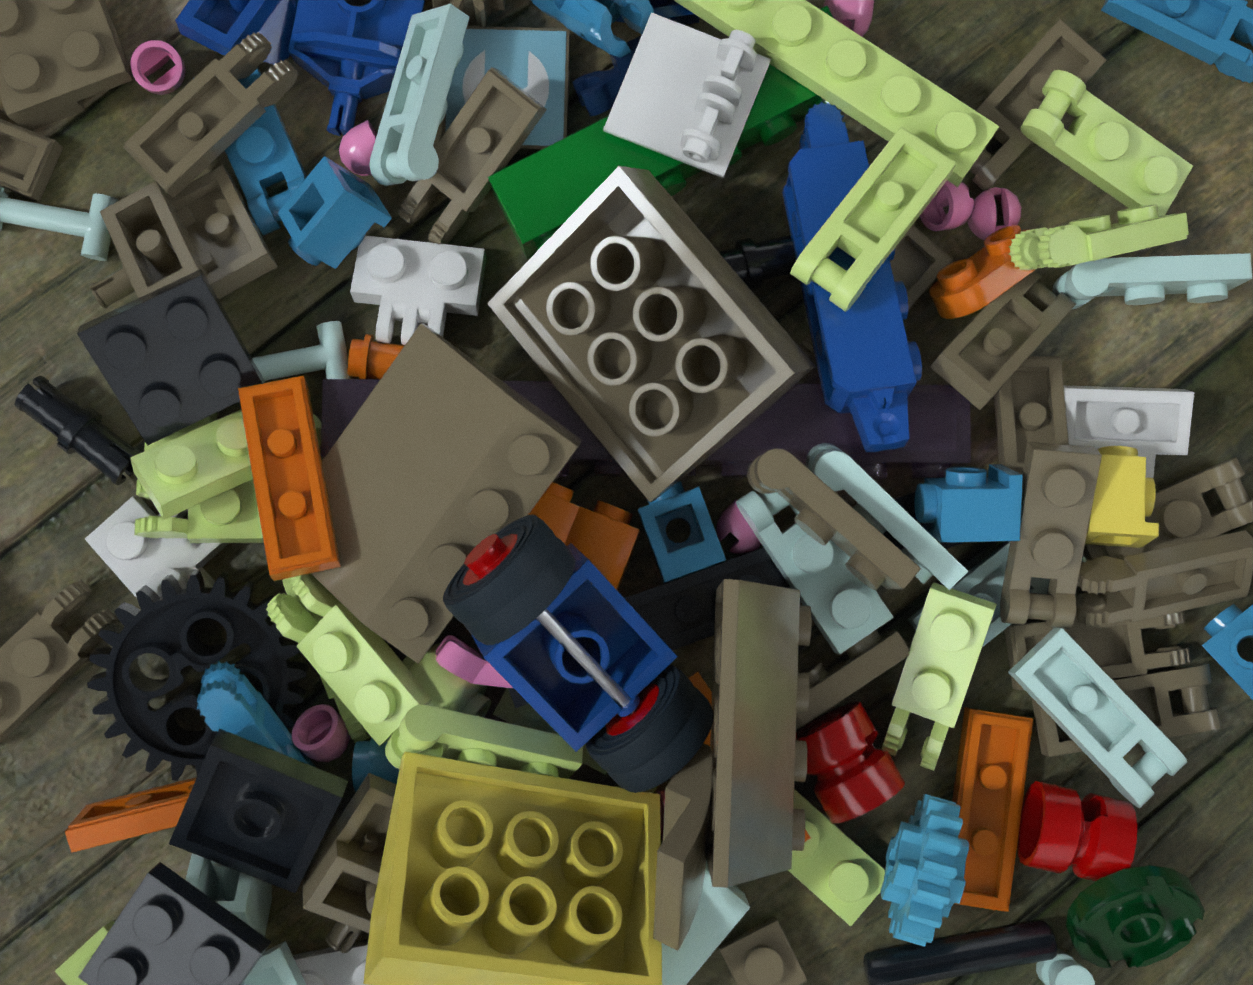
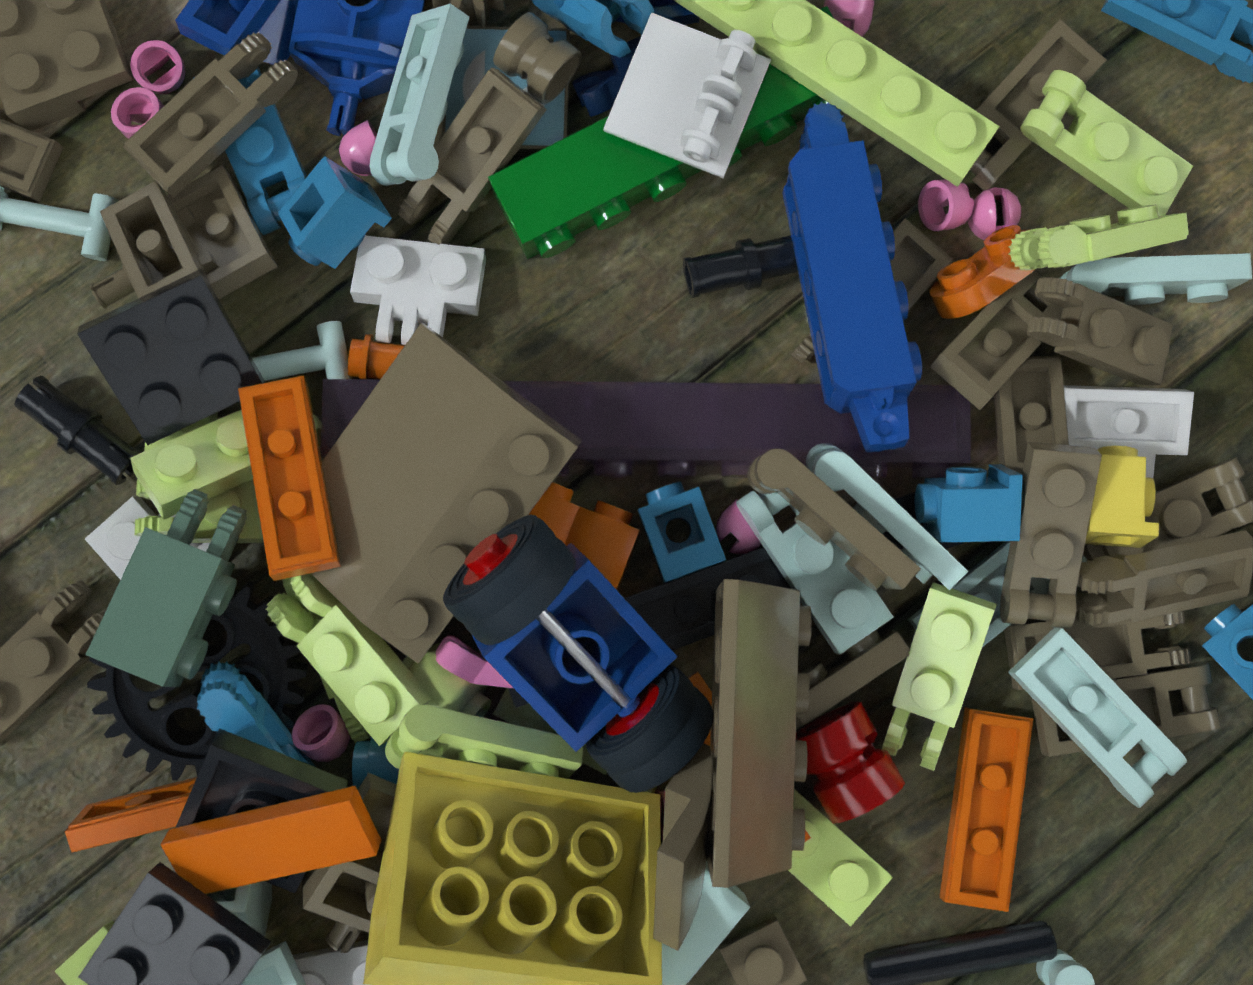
(134, 105): none -> bright pink hinge
(169, 597): none -> sand green hinge
(273, 841): none -> orange tile
(534, 56): none -> dark tan wheel
(648, 331): dark tan slope -> none
(874, 217): yellowish green plate -> none
(925, 870): medium azure gear -> none
(1088, 834): red wheel -> none
(1102, 332): none -> dark tan hinge
(1134, 916): dark green tile -> none

